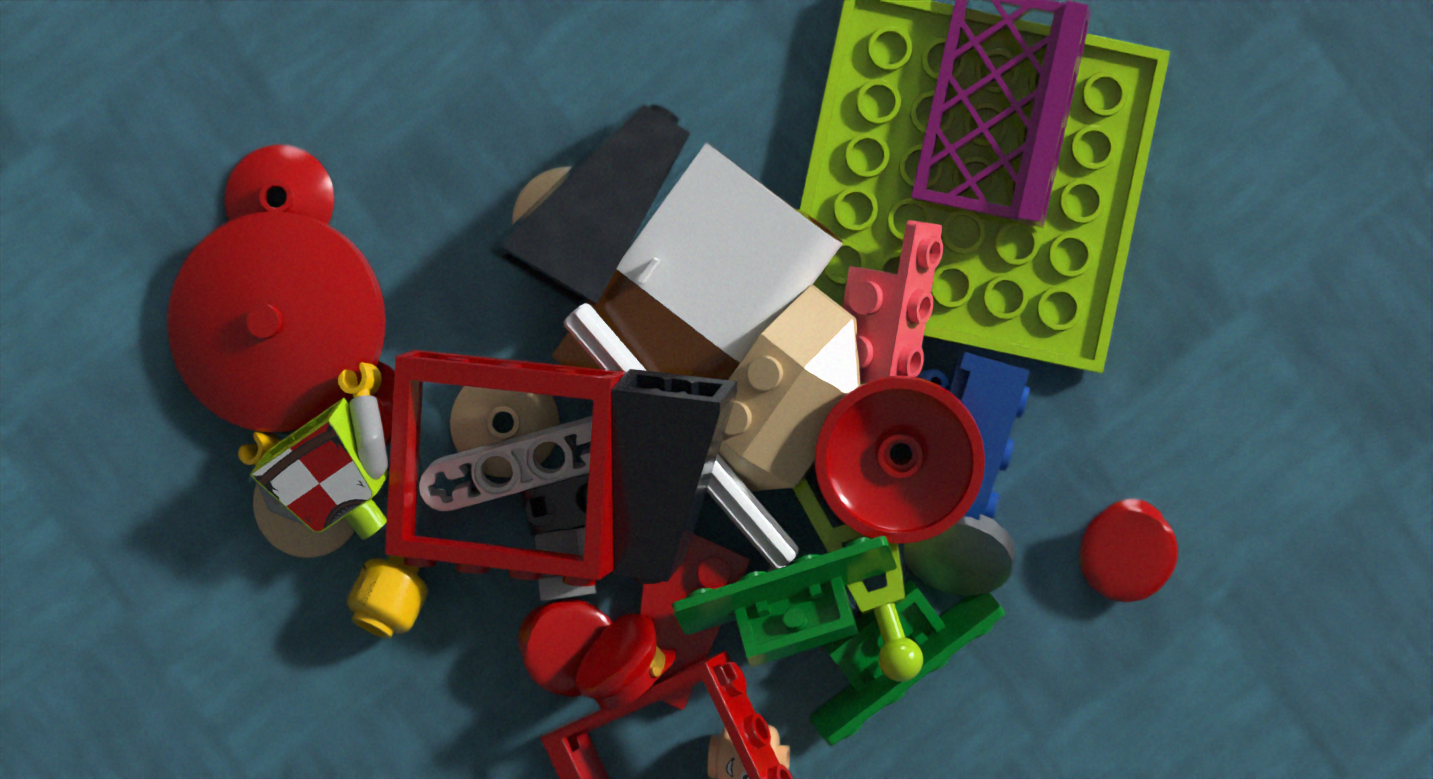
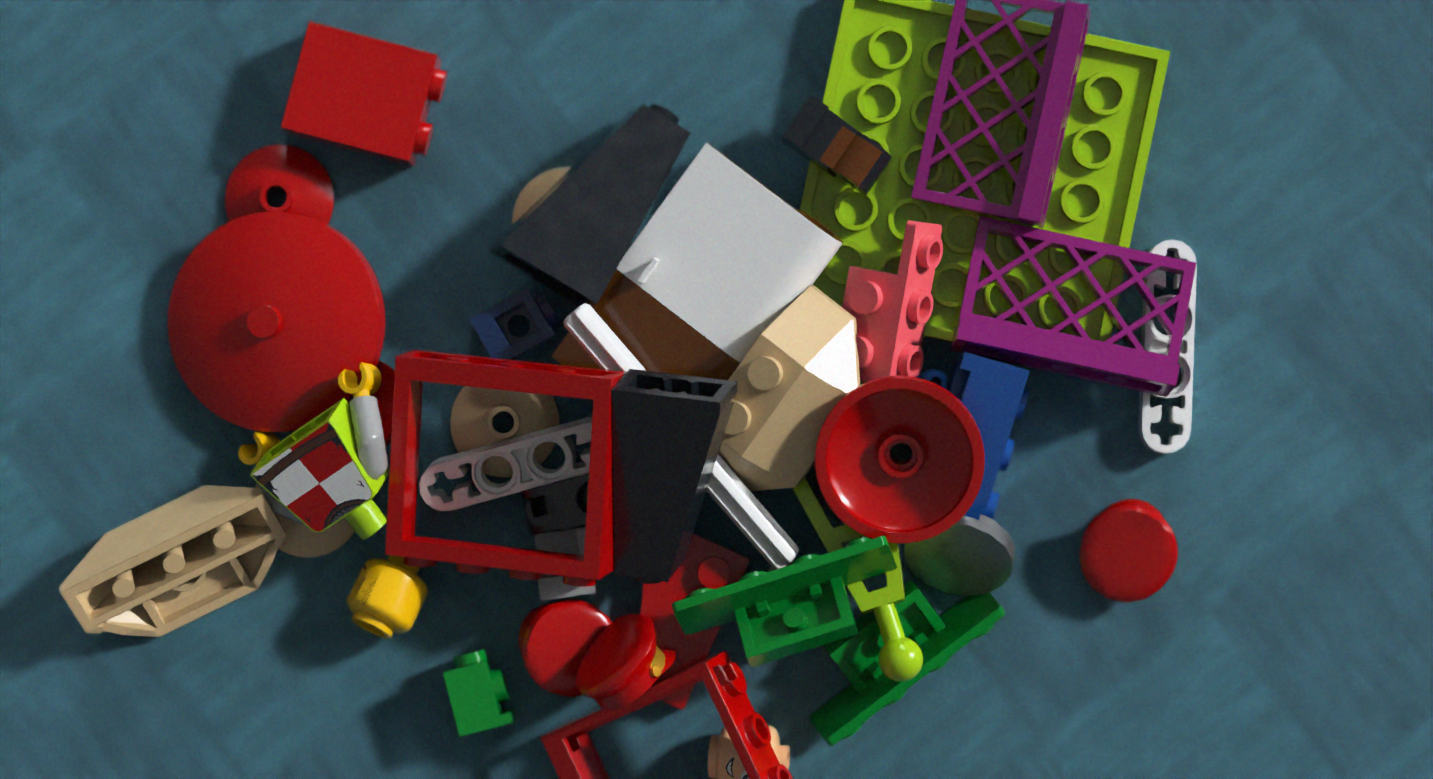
(175, 562): none -> tan wedge
(364, 94): none -> red brick
(477, 693): none -> green brick
(494, 323): none -> dark blue brick
(836, 146): none -> leg
(1063, 352): none -> magenta fence
(1157, 342): none -> white beam

